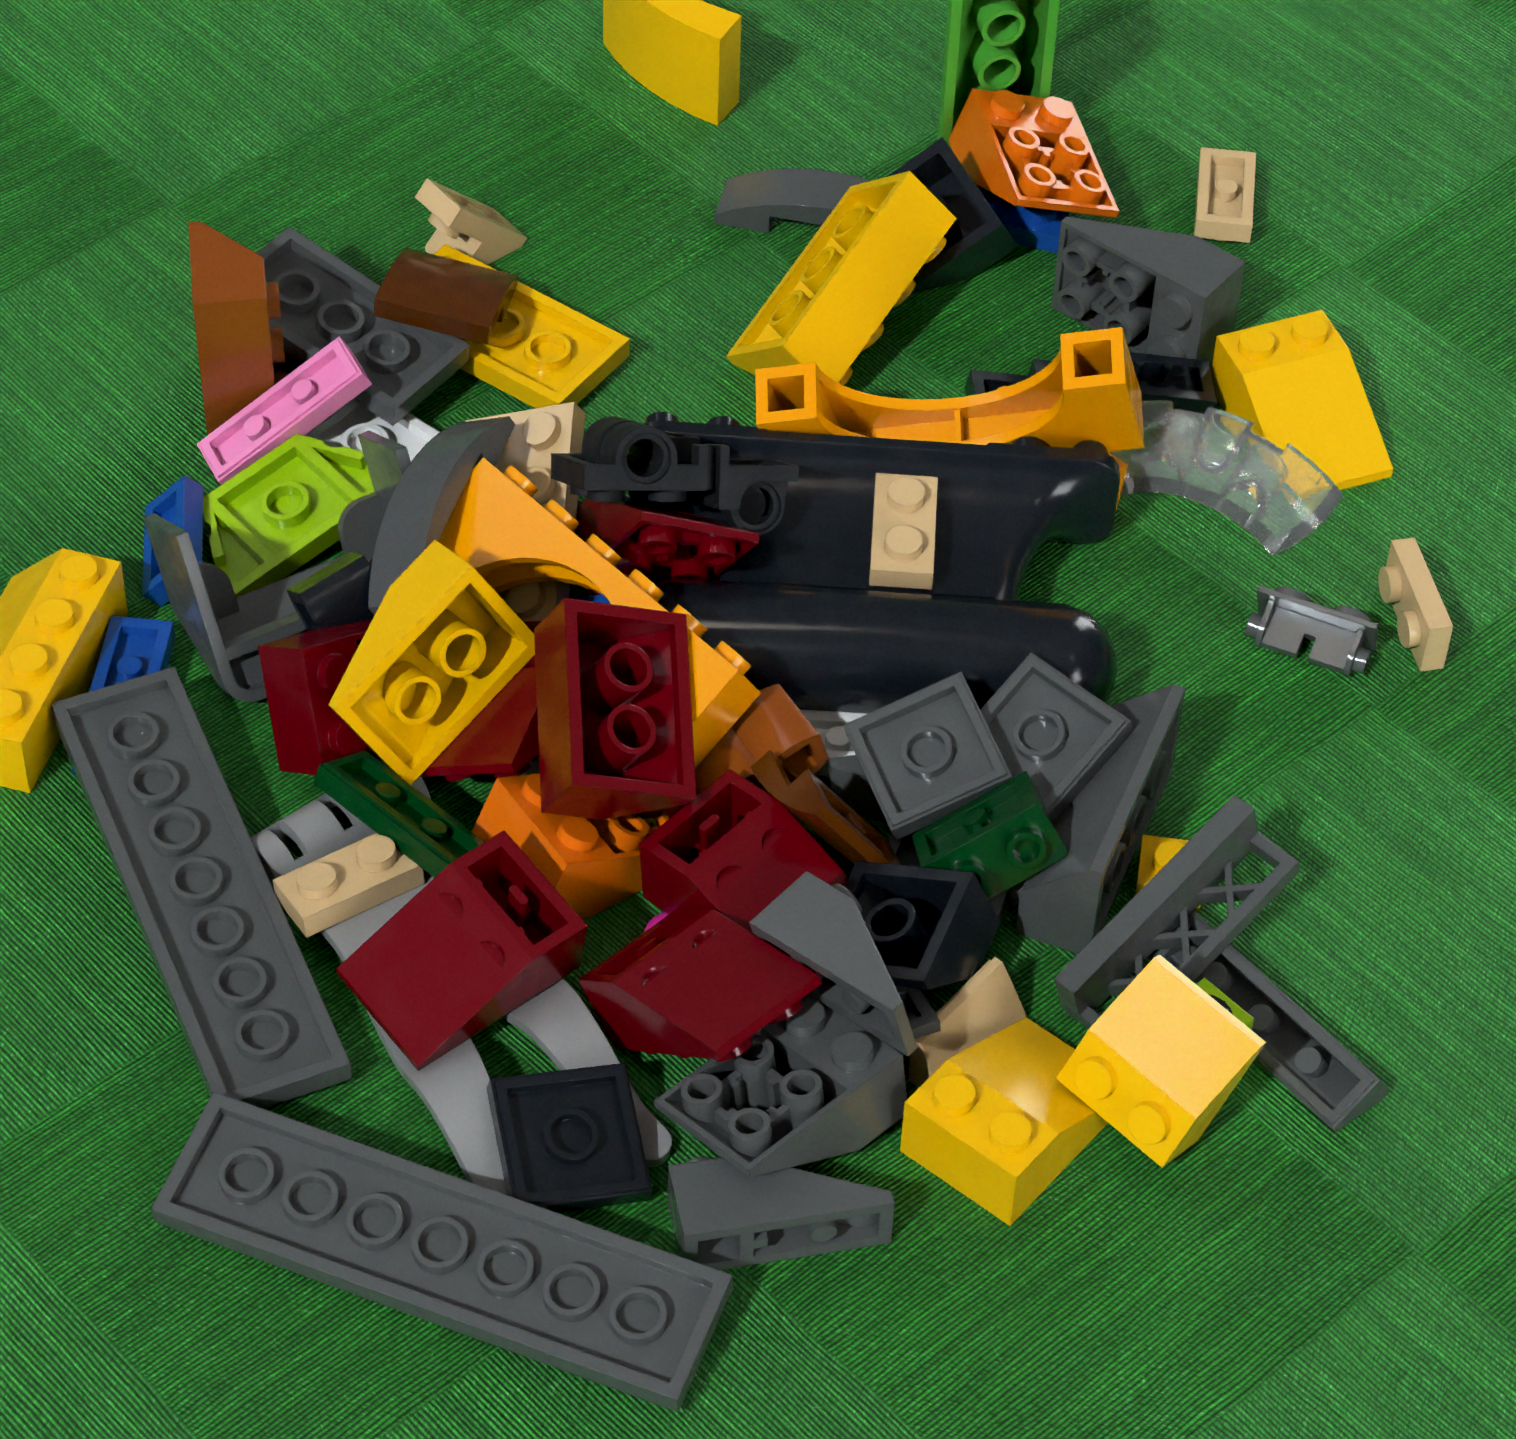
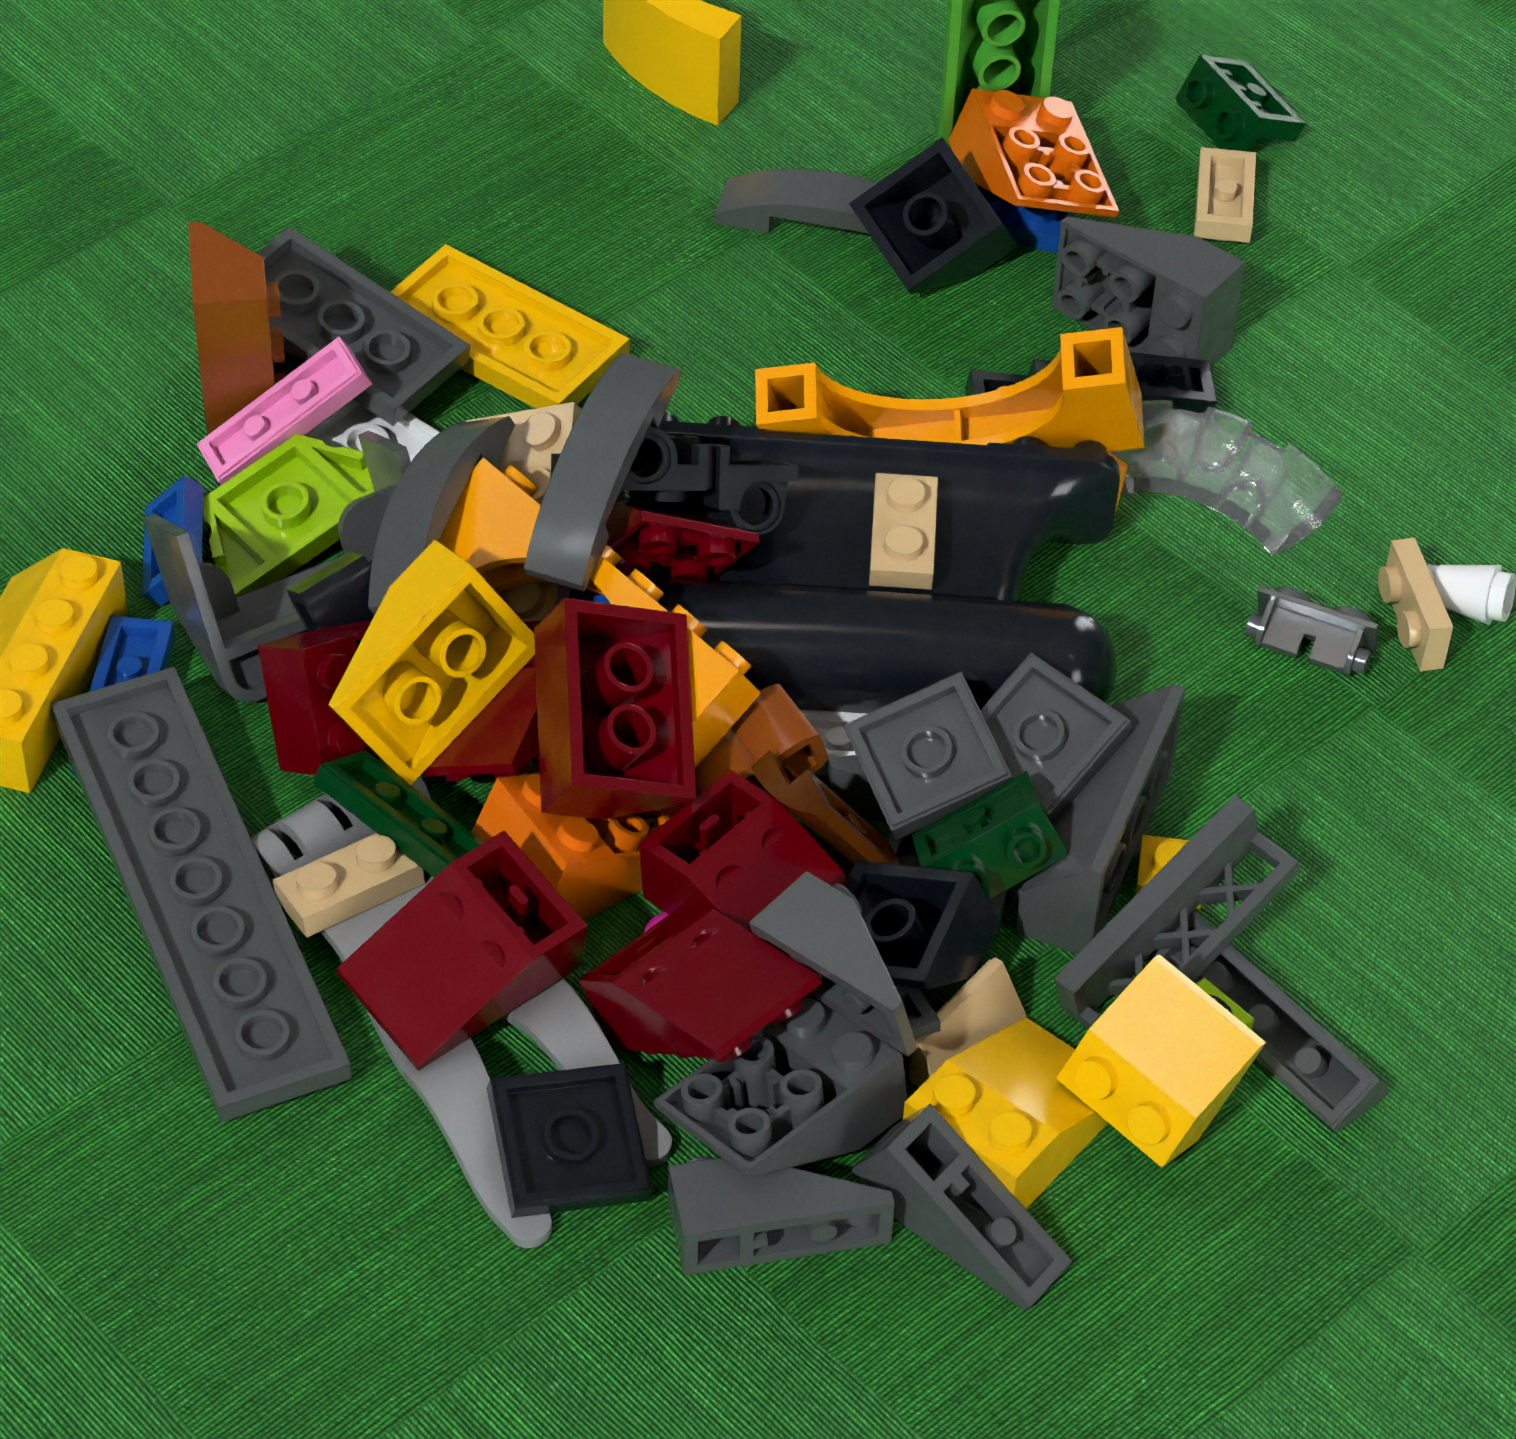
(444, 295): reddish brown slope -> none
(445, 1250): dark grey plate -> none
(467, 224): tan slope -> none
(593, 469): none -> dark grey slope
(847, 279): yellow slope -> none
(962, 1207): none -> dark grey slope
(1236, 104): none -> dark green bracket
(1302, 391): yellow slope -> none
(1475, 590): none -> white cone

